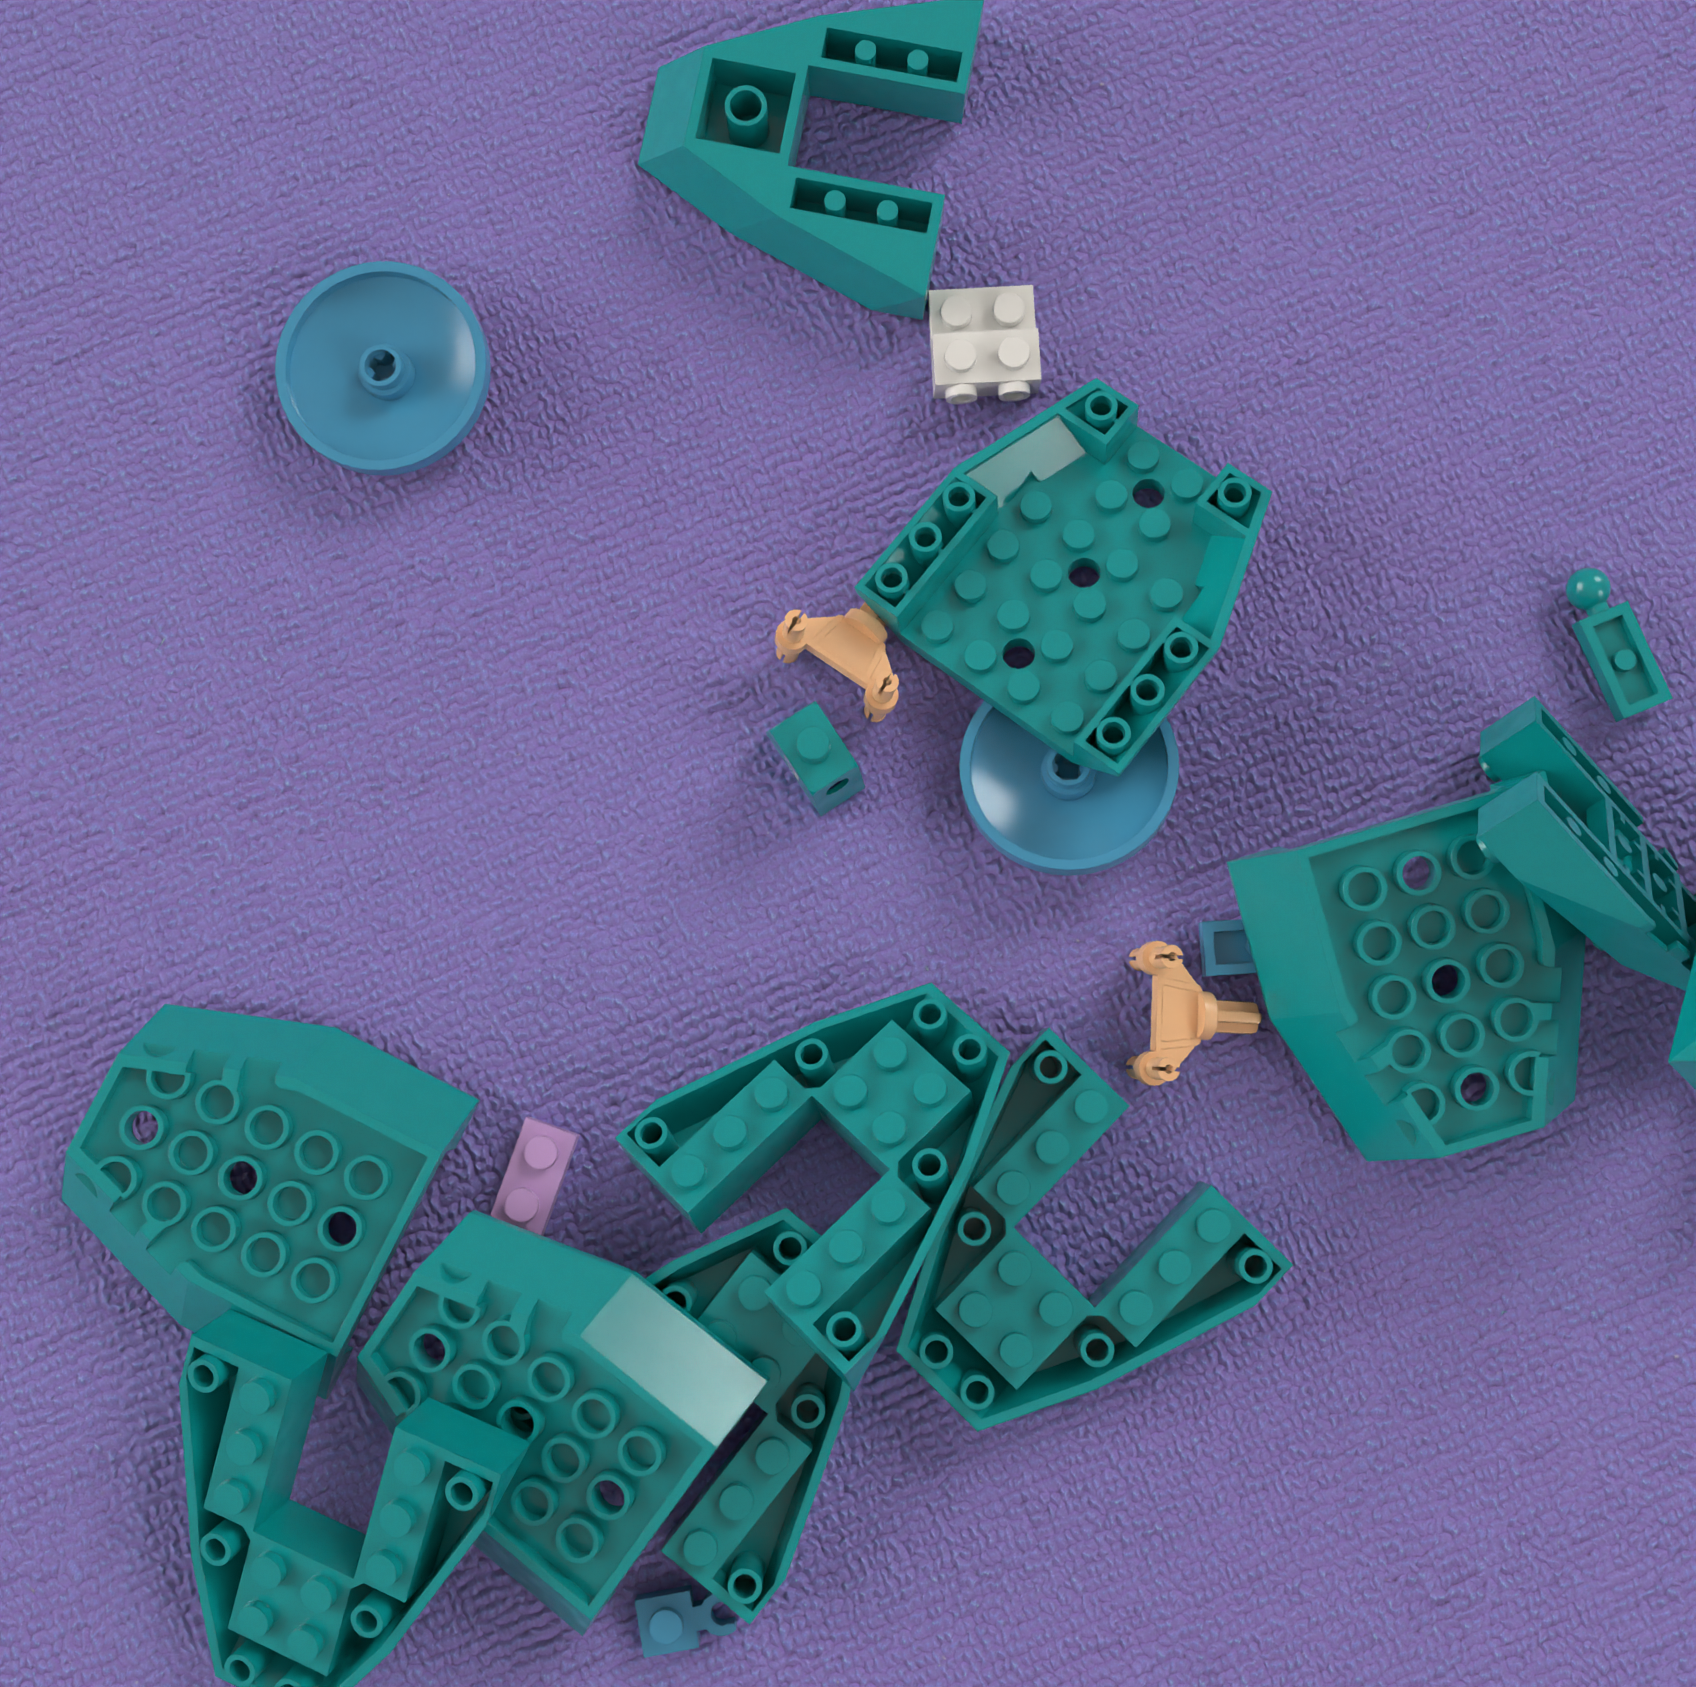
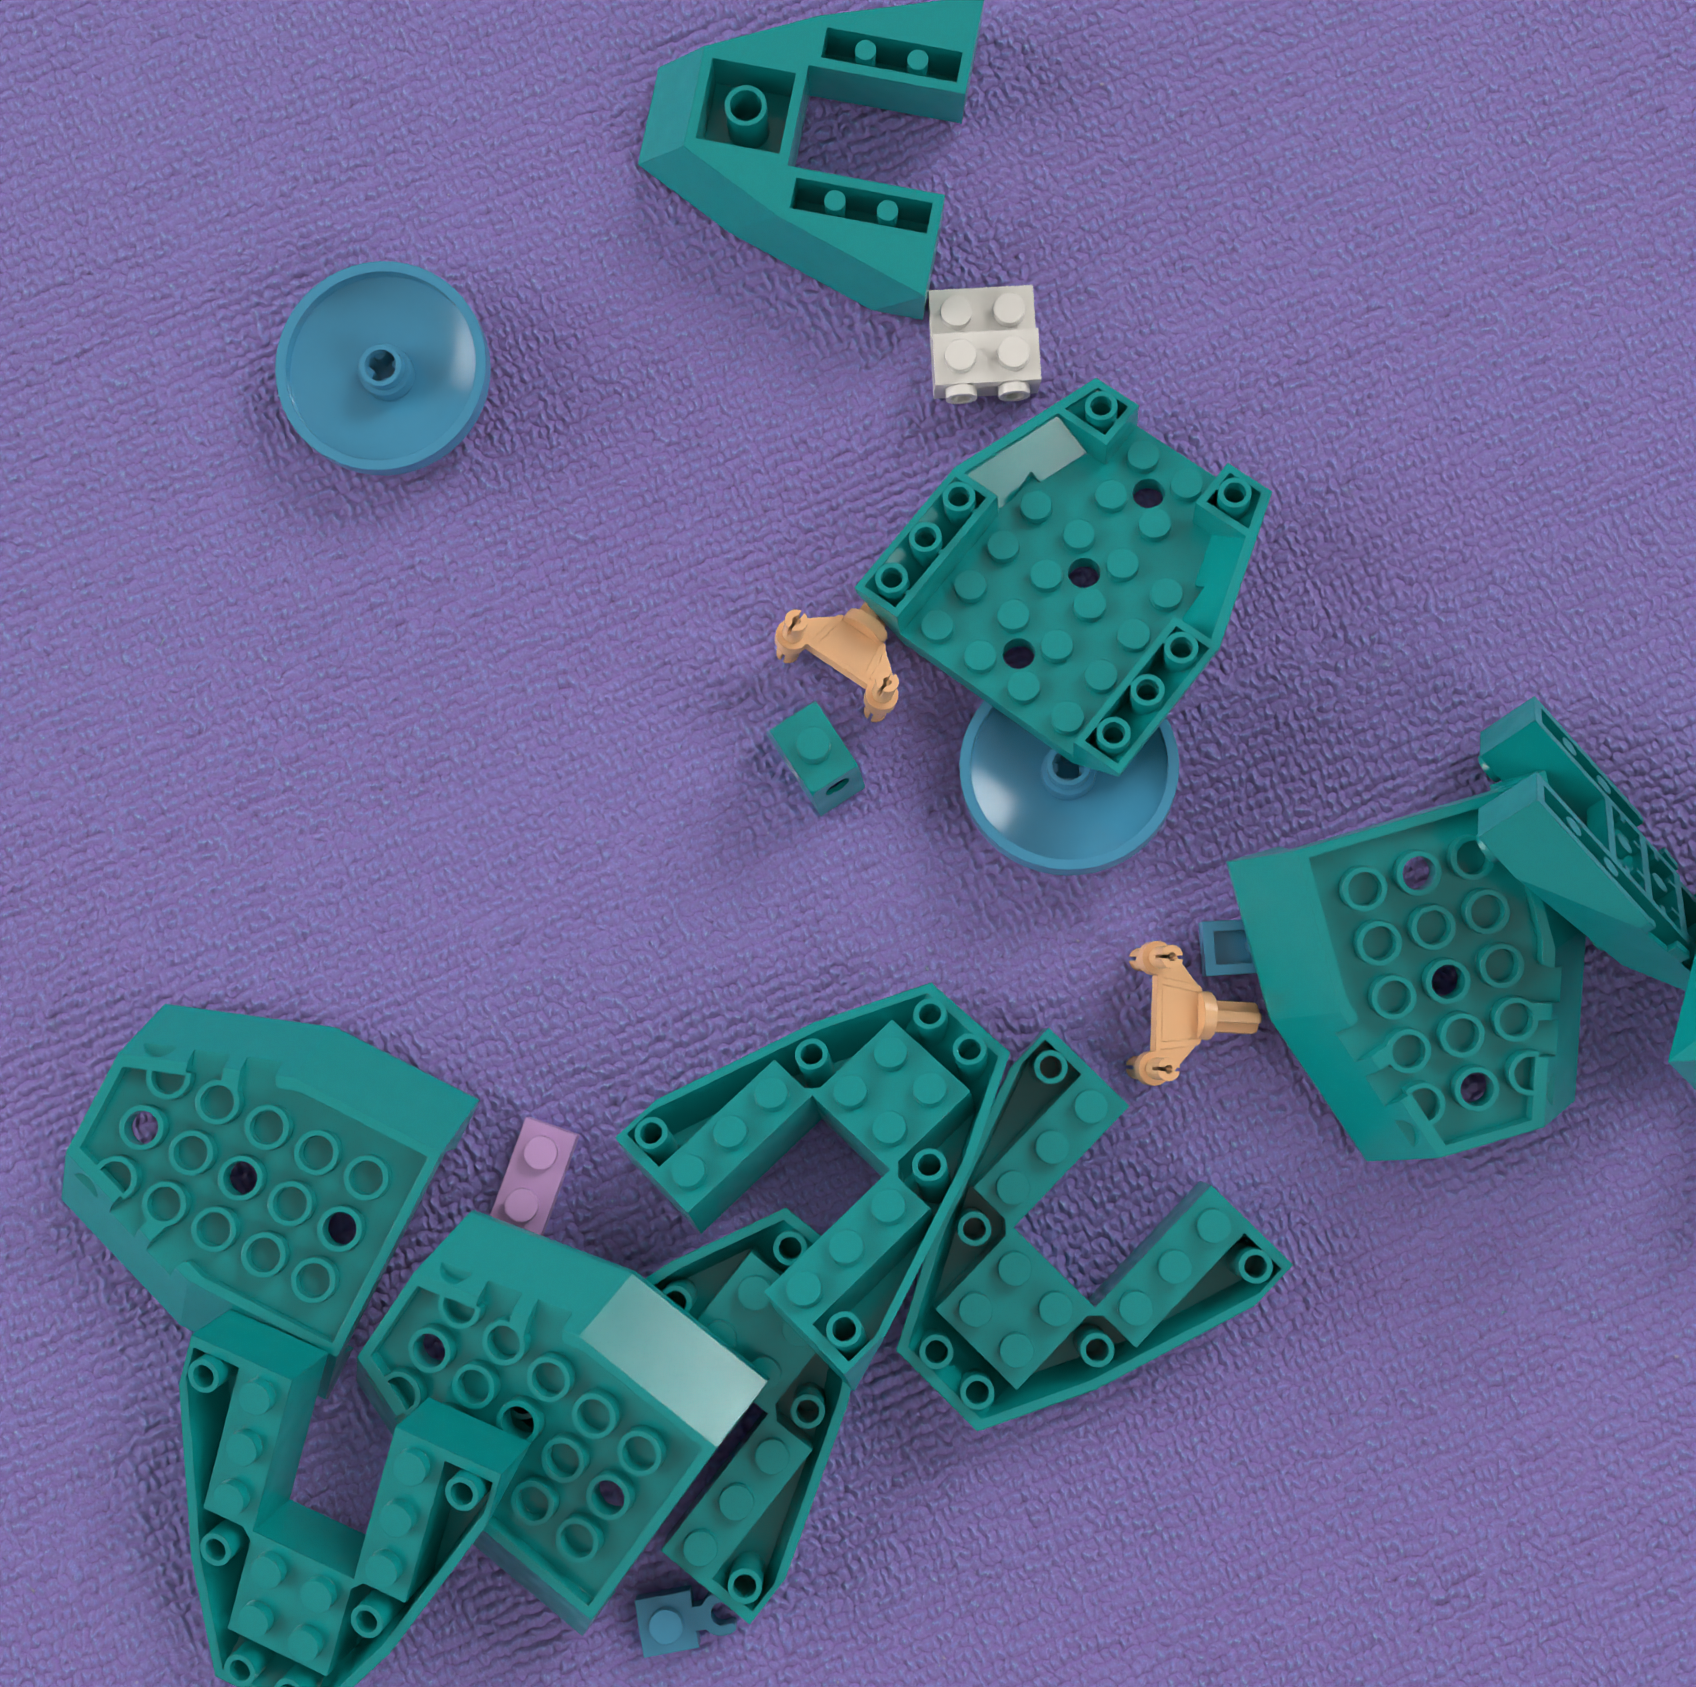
(1615, 647): teal plate -> none

